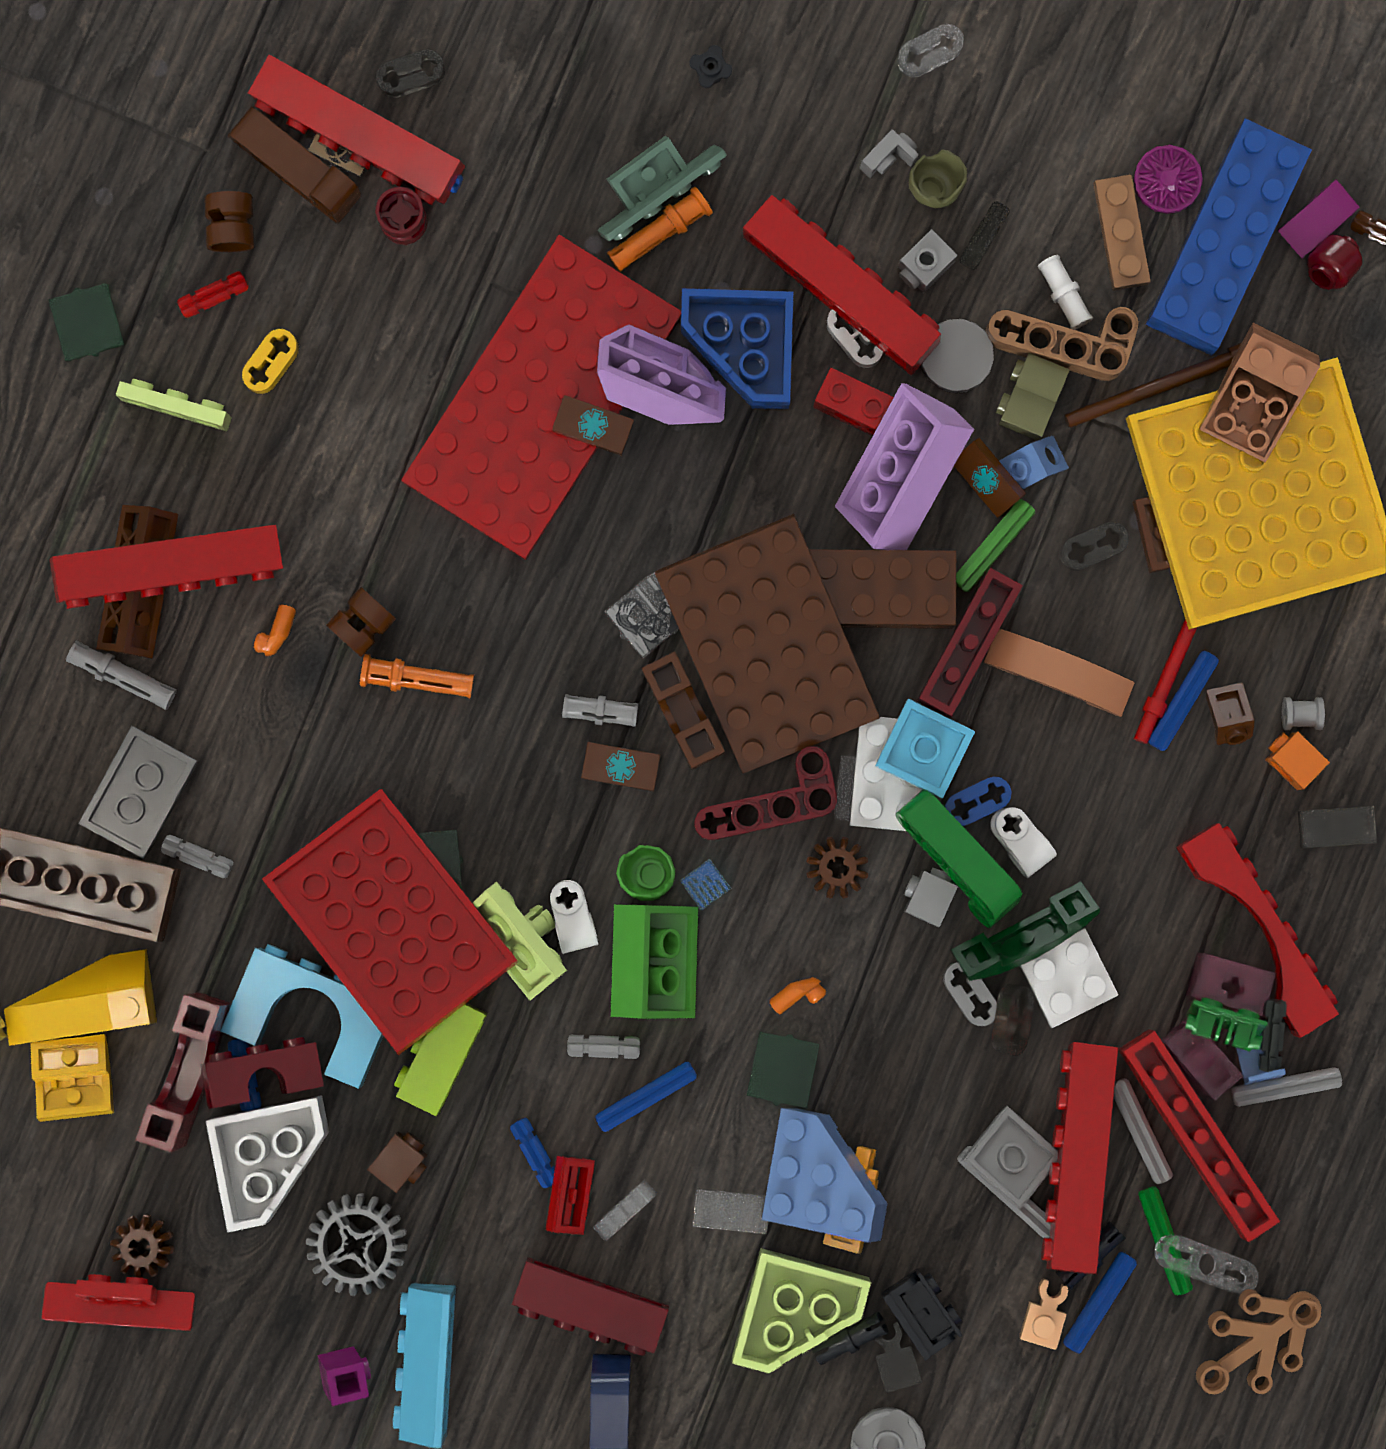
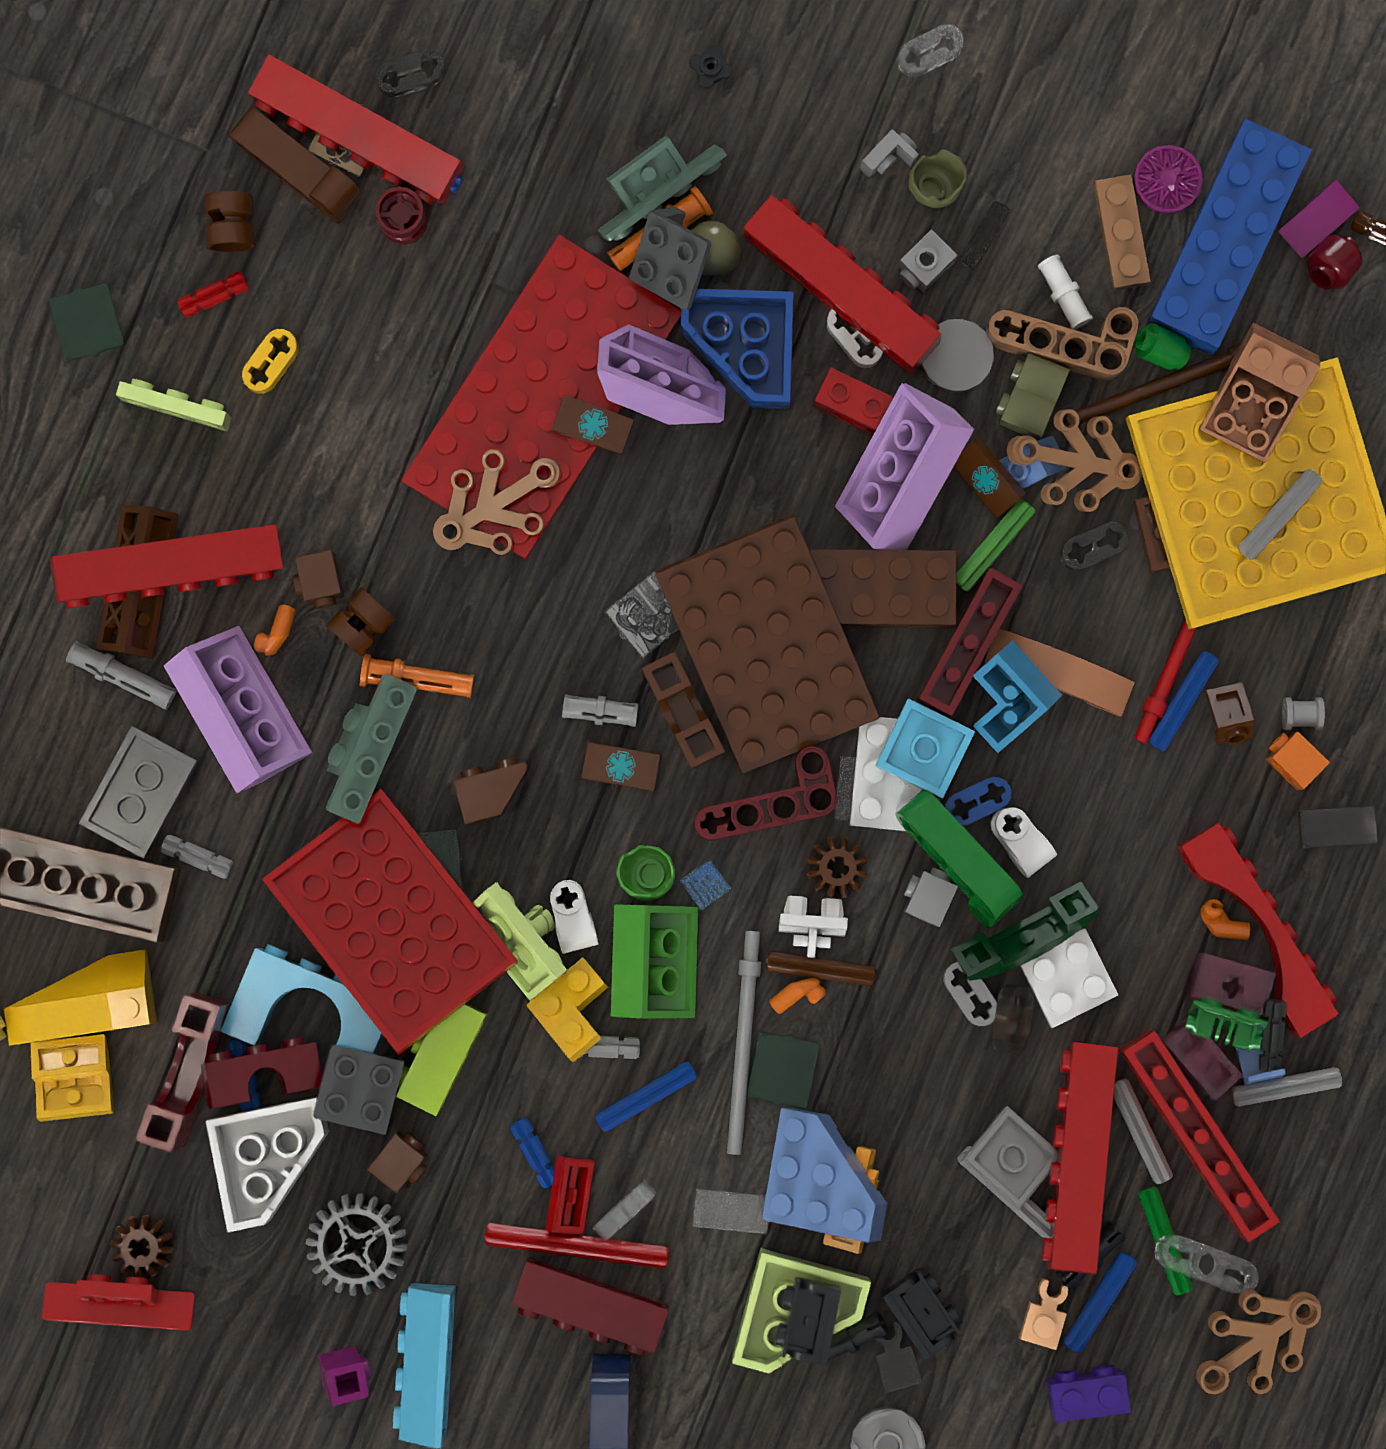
(237, 708): none -> lavender slope
(318, 579): none -> reddish brown brick
(358, 1089): none -> dark grey bracket
(366, 746): none -> sand green bracket
(490, 506): none -> medium nougat plant
(491, 792): none -> reddish brown slope
(560, 1008): none -> yellow plate
(576, 1246): none -> red axle
(670, 257): none -> dark grey bracket
(724, 249): none -> olive hair
(749, 969): none -> light grey bar
(809, 1320): none -> black hinge
(820, 968): none -> reddish brown axle
(829, 923): none -> white hips
(1020, 695): none -> dark azure brick
(1082, 461): none -> medium nougat plant
(1087, 1394): none -> dark purple brick
(1162, 347): none -> green brick
(1220, 924): none -> orange arm
(1280, 514): none -> light grey axle

